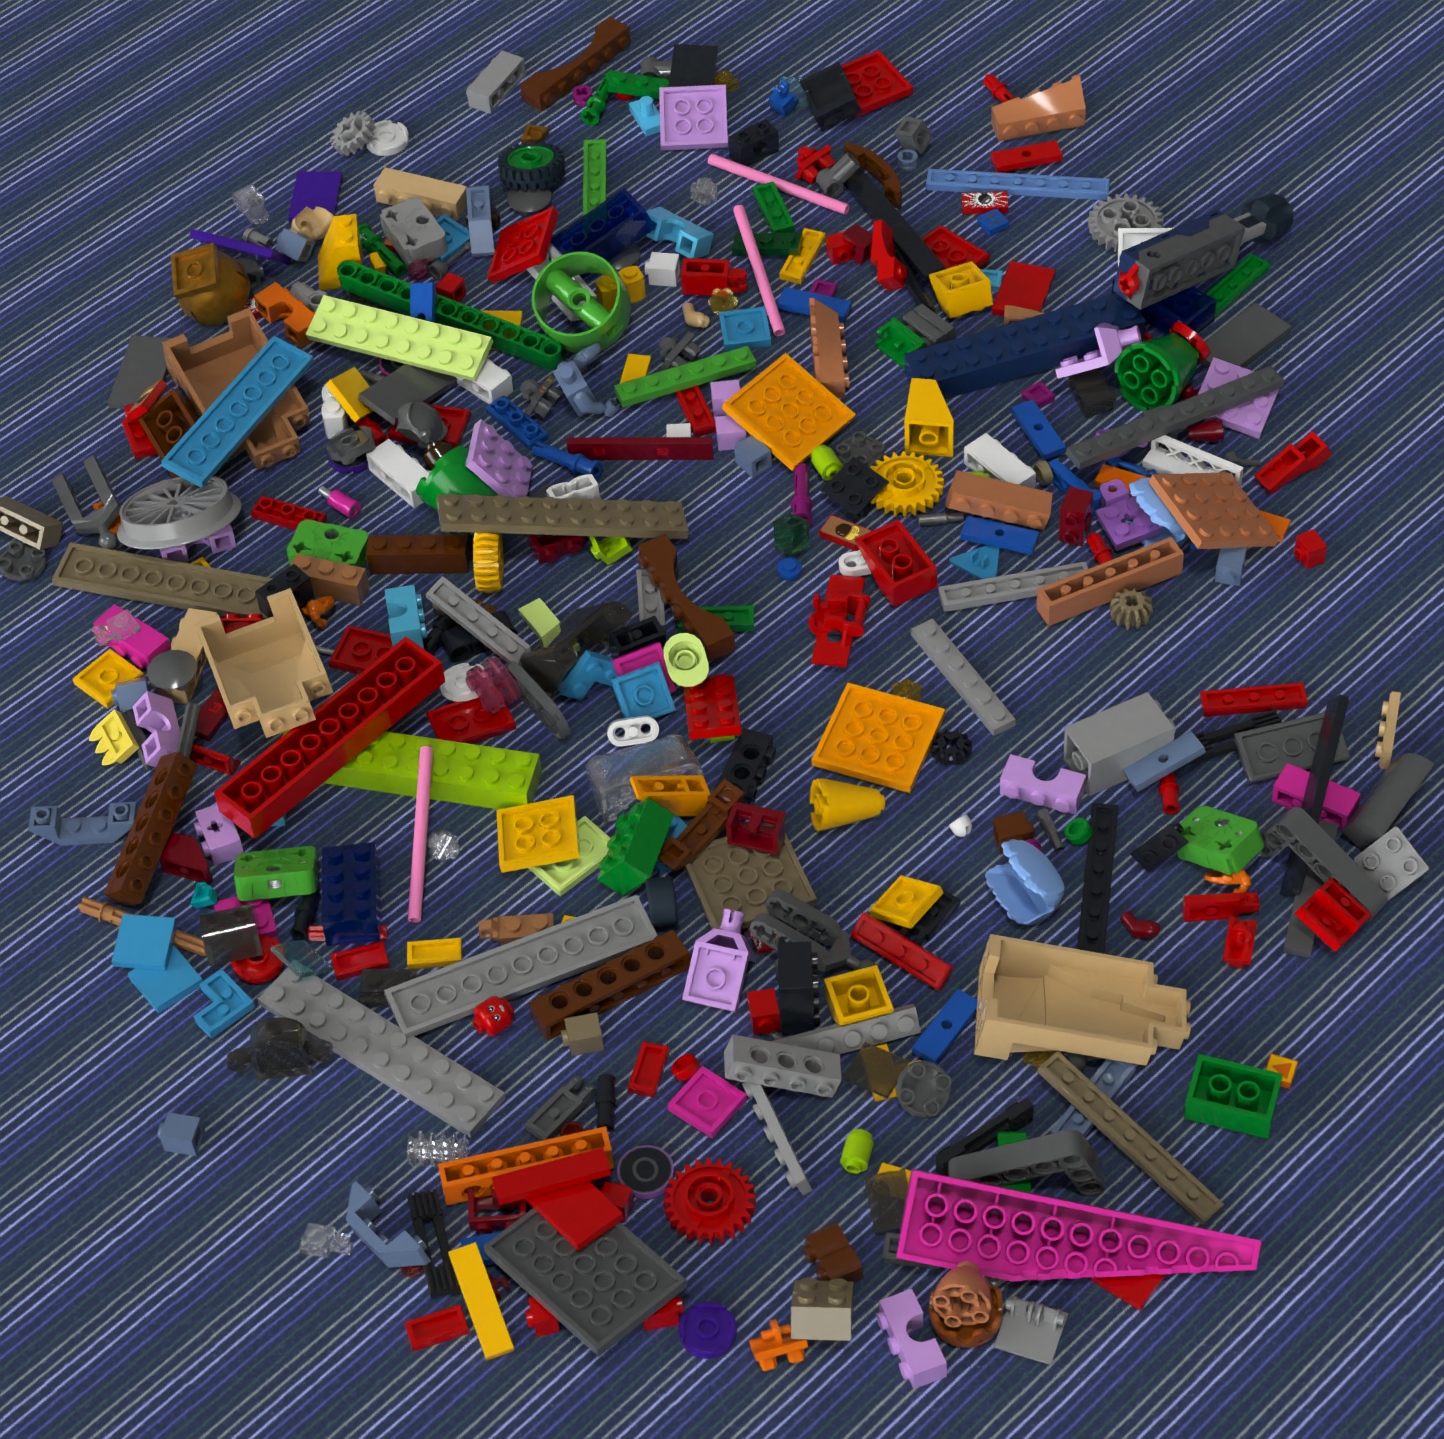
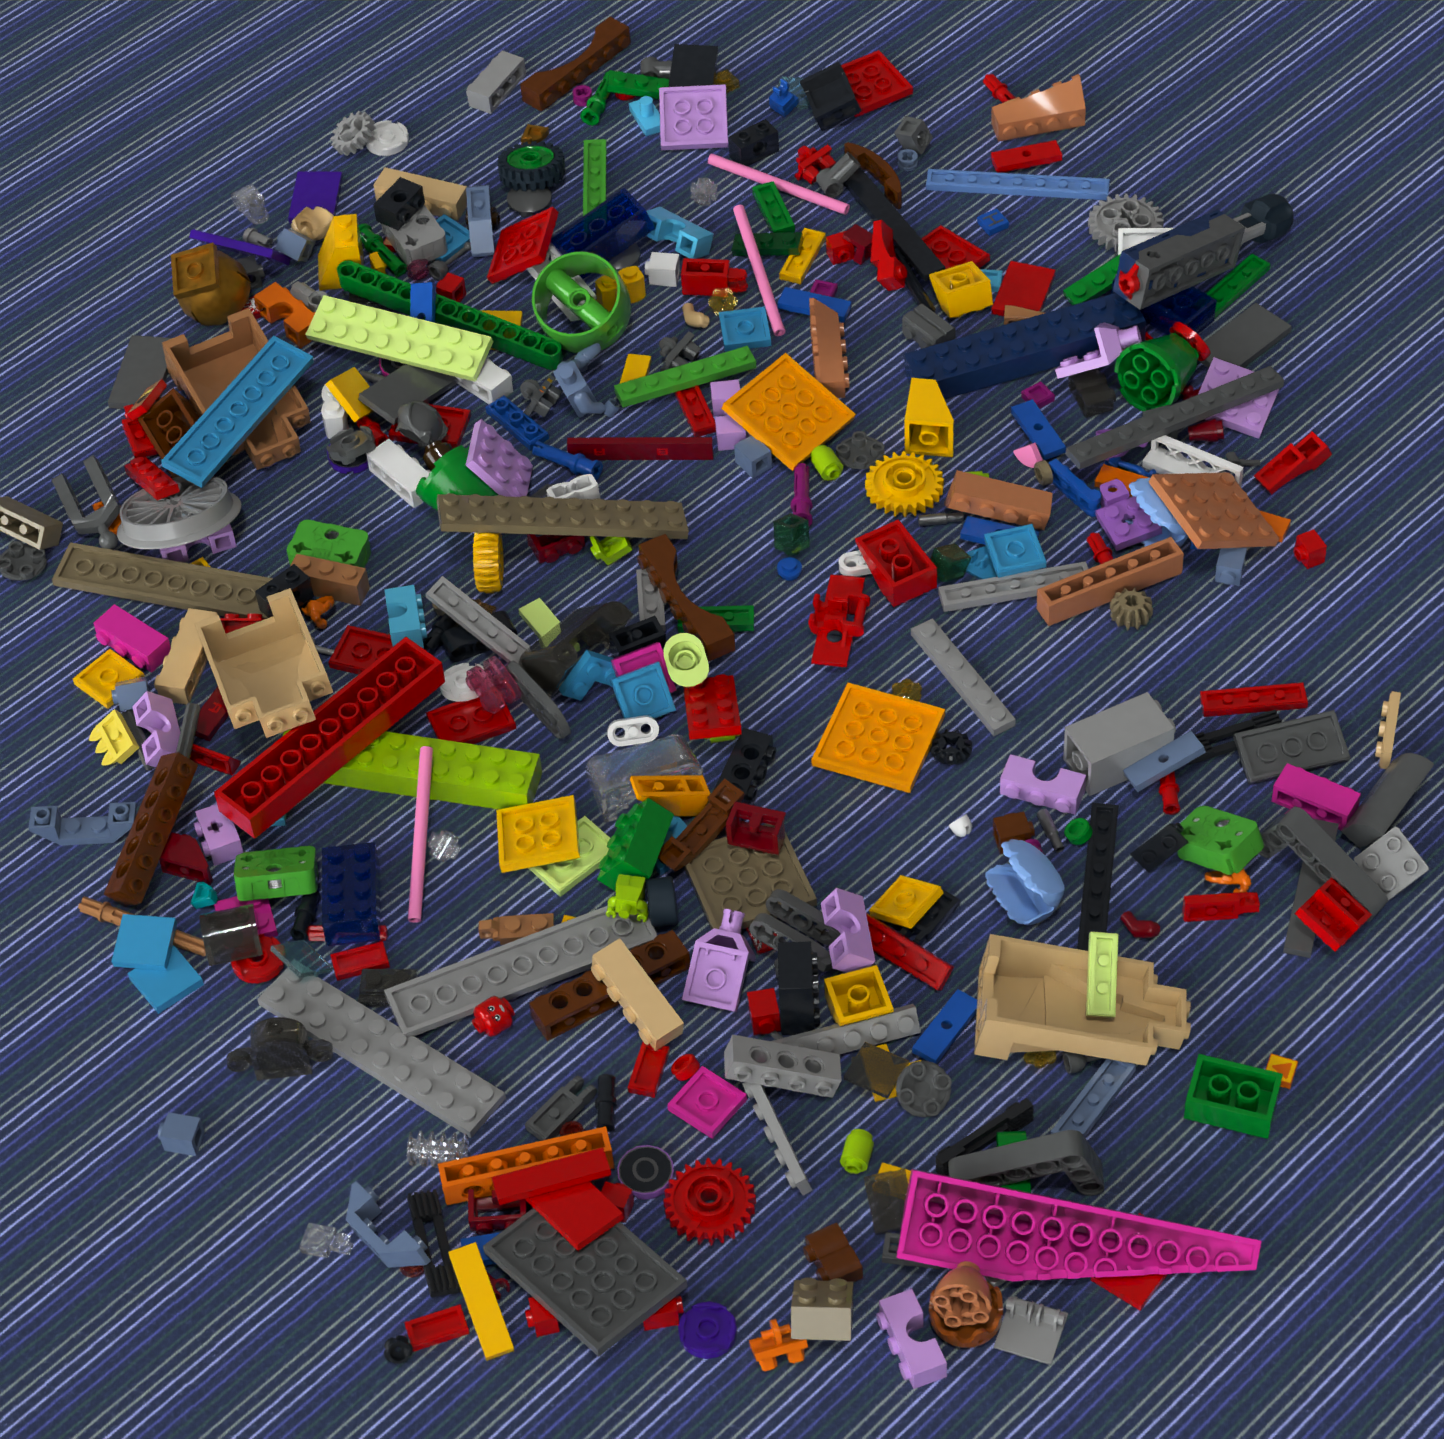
(118, 626): clear plate -> none
(151, 478): none -> red plate
(172, 670): dark grey dish -> none
(228, 1004): dark azure plate -> none
(284, 513): red tile -> none
(341, 502): dark pink piece -> none
(399, 203): none -> black brick
(401, 1356): none -> black plate
(419, 553): reddish brown slope -> none
(433, 953): yellow tile -> none
(583, 1034): dark tan brick -> none
(629, 898): none -> lime piece
(636, 994): none -> tan brick
(678, 430): white tile -> none
(842, 532): tile -> none
(842, 803): yellow cone -> none
(848, 915): none -> lavender arch
(855, 487): black hinge -> none
(898, 341): green hinge -> none
(950, 562): none -> clear green brick
(984, 202): tile -> none
(991, 457): white brick -> none
(1015, 550): none -> dark azure plate
(1028, 455): none -> bright pink tile
(1076, 516): dark red brick -> none
(1093, 284): none -> green plate
(1102, 974): none -> yellowish green tile
(1130, 1138): dark tan tile -> none
(1239, 942): red hips -> none
(1317, 786): black tile -> none

